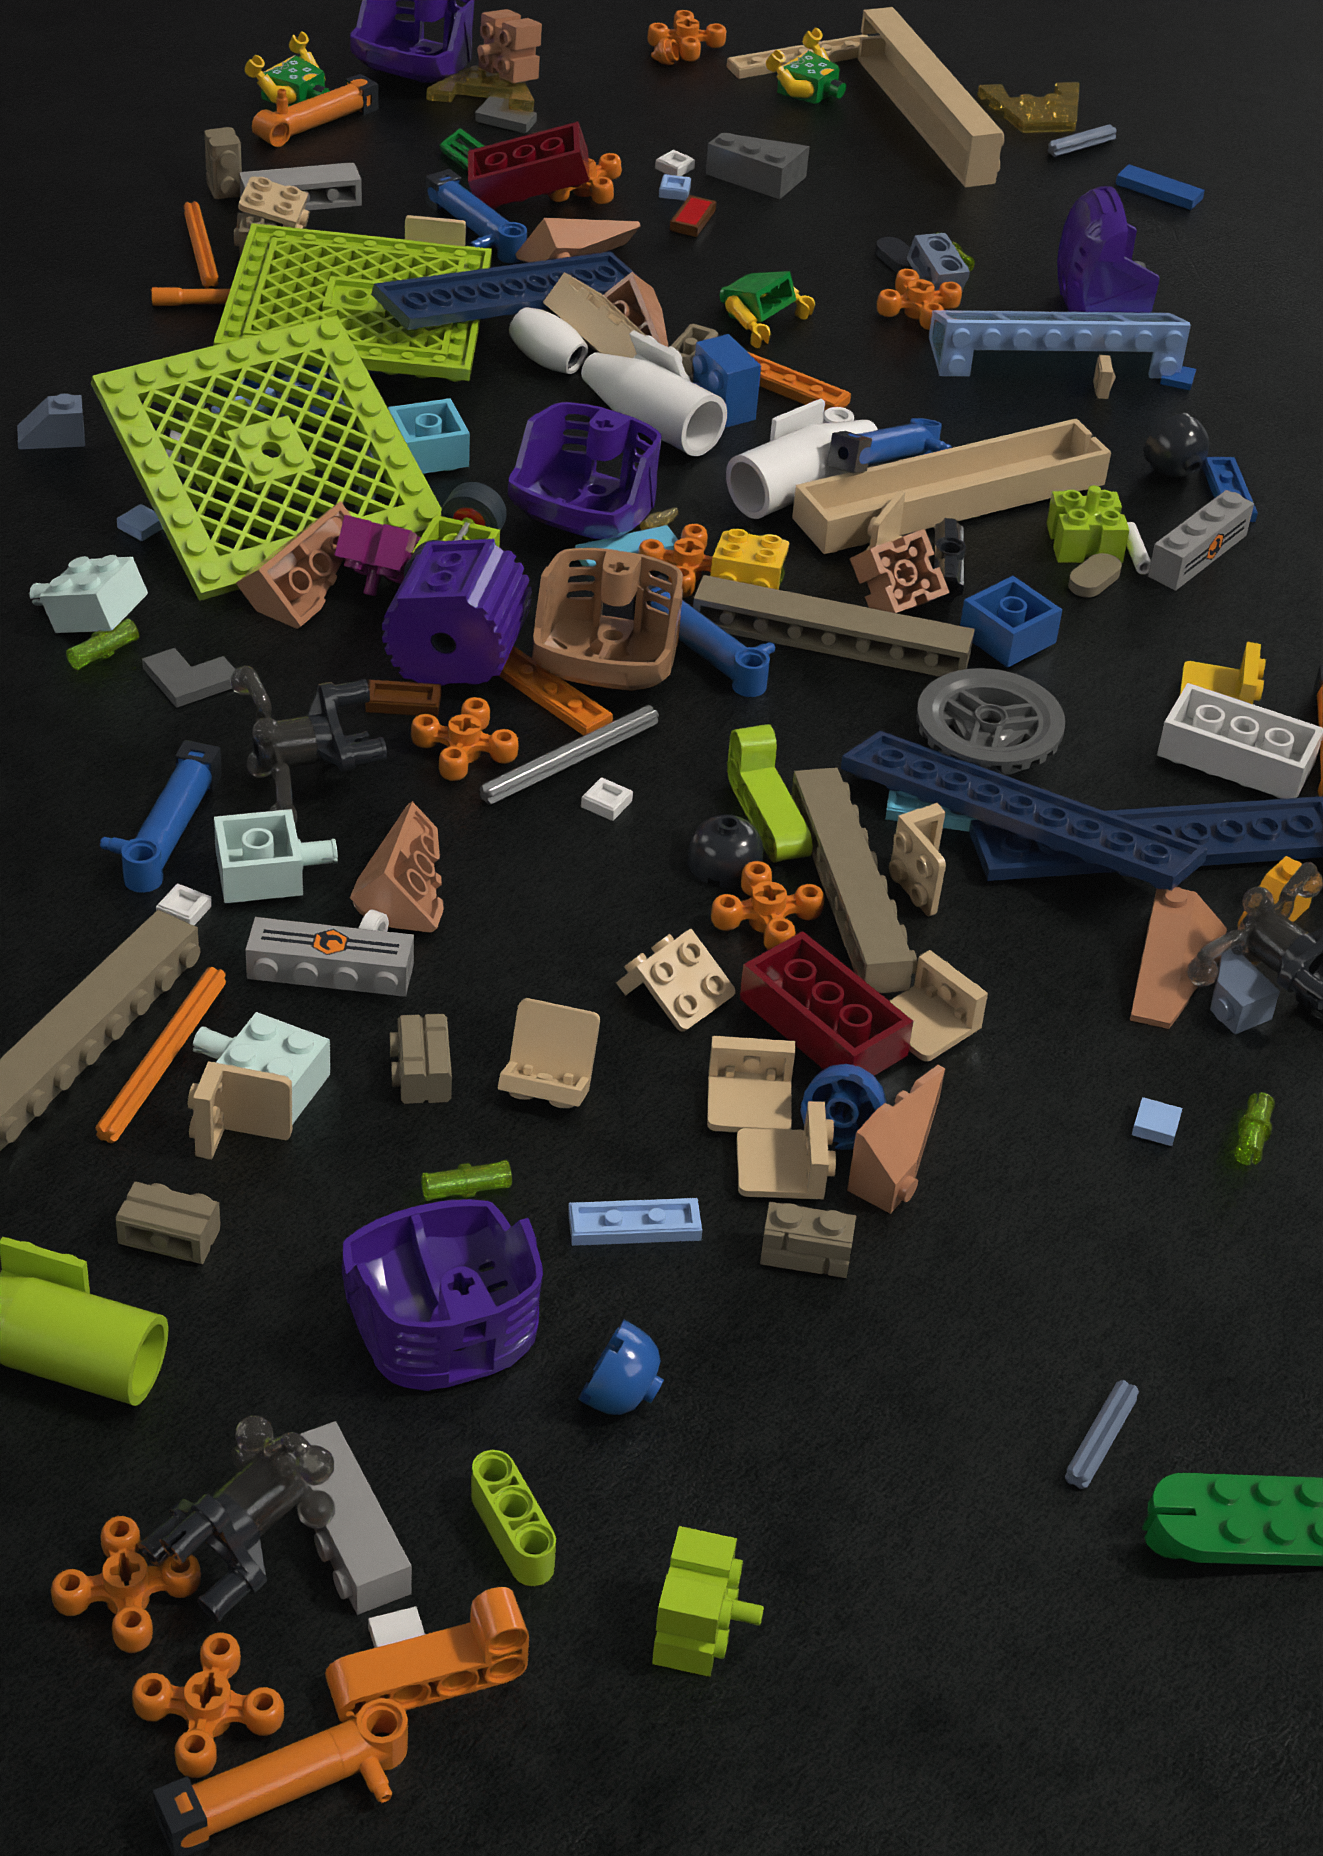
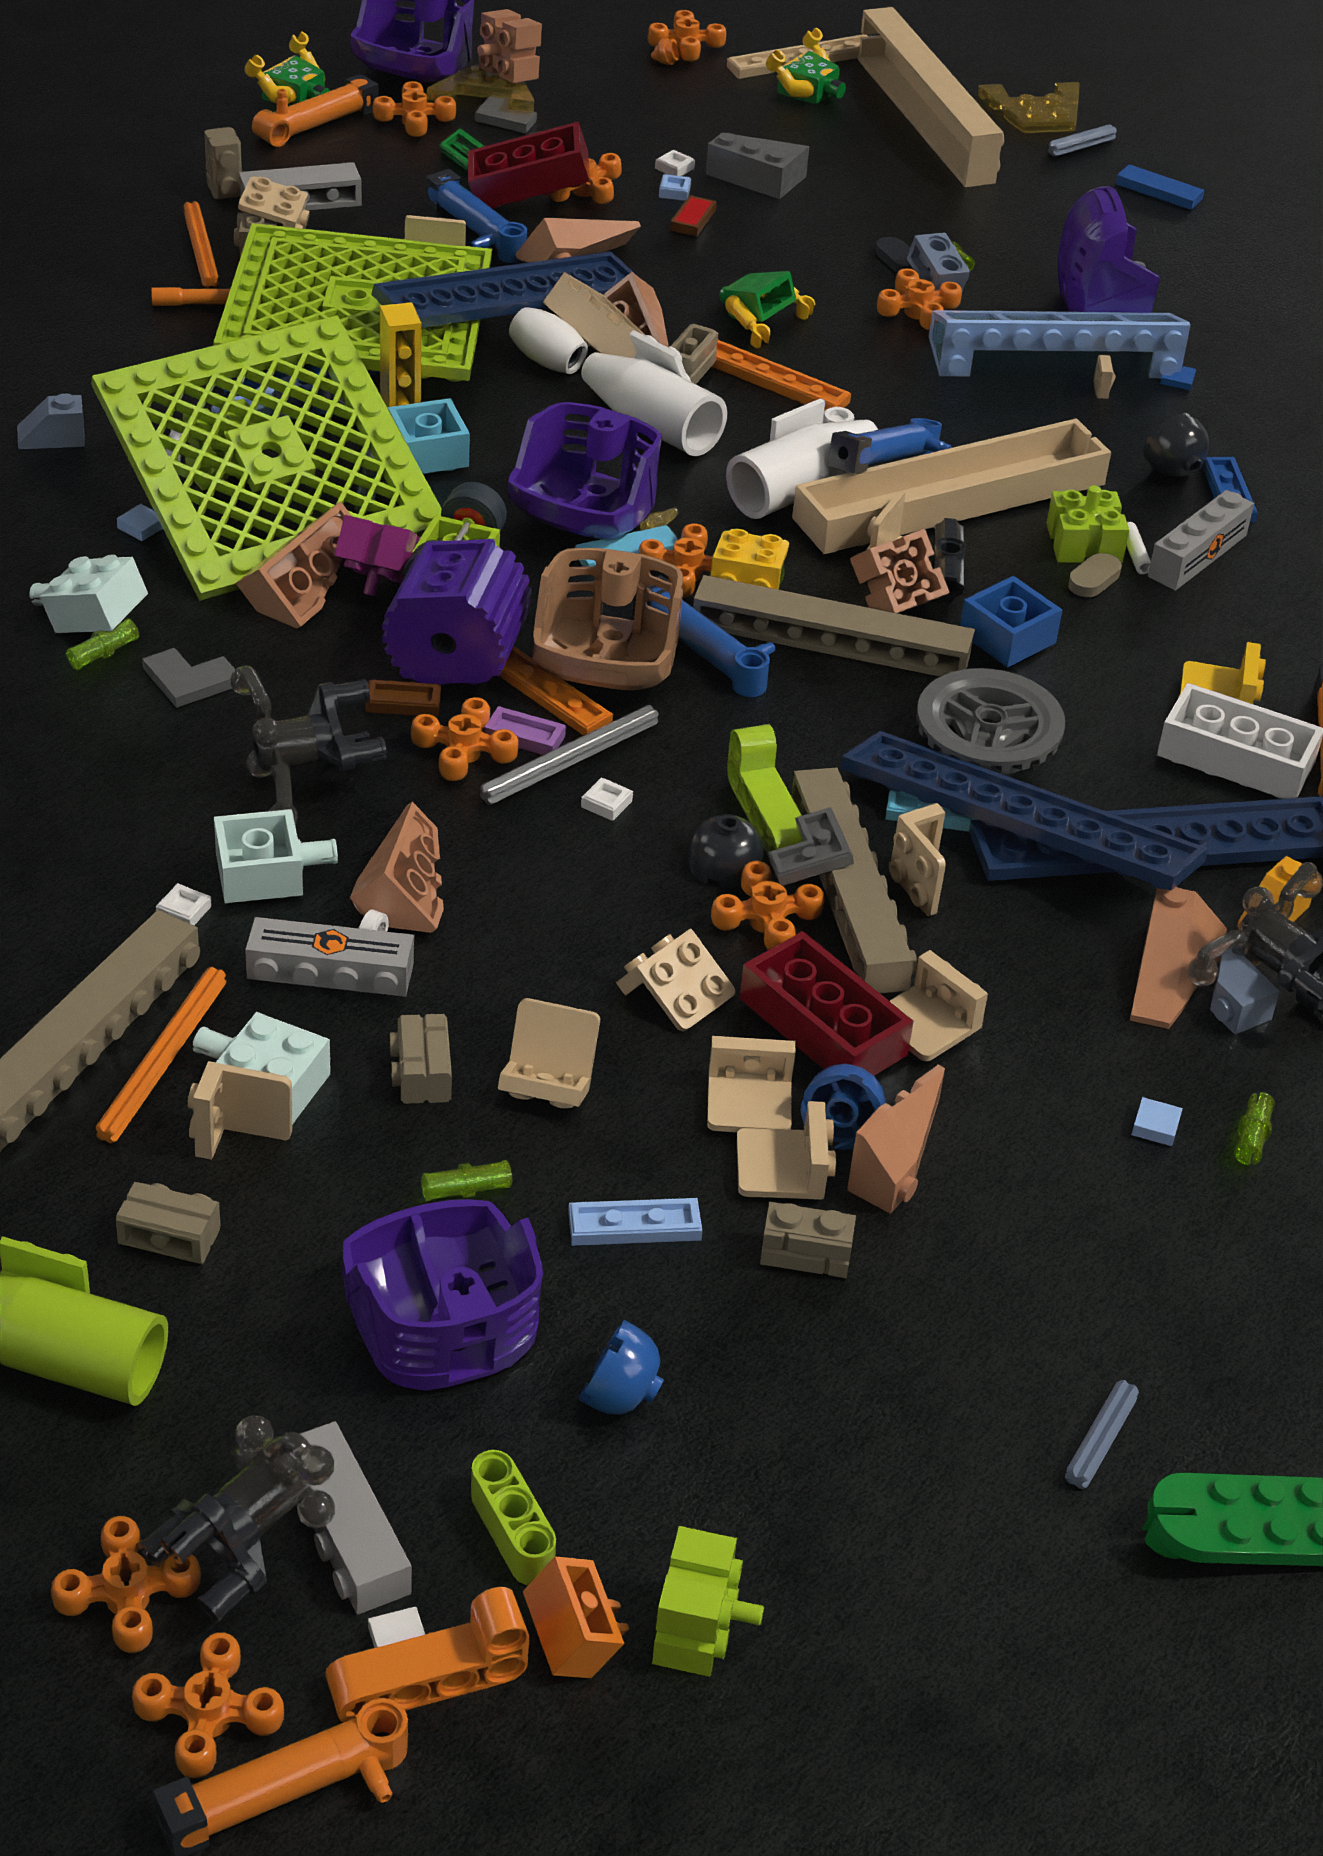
(146, 855): blue piece -> none
(400, 354): none -> yellow brick
(414, 109): none -> orange gear
(532, 732): none -> medium lavender tile
(574, 1617): none -> orange brick
(730, 373): blue brick -> none
(820, 852): none -> dark grey tile

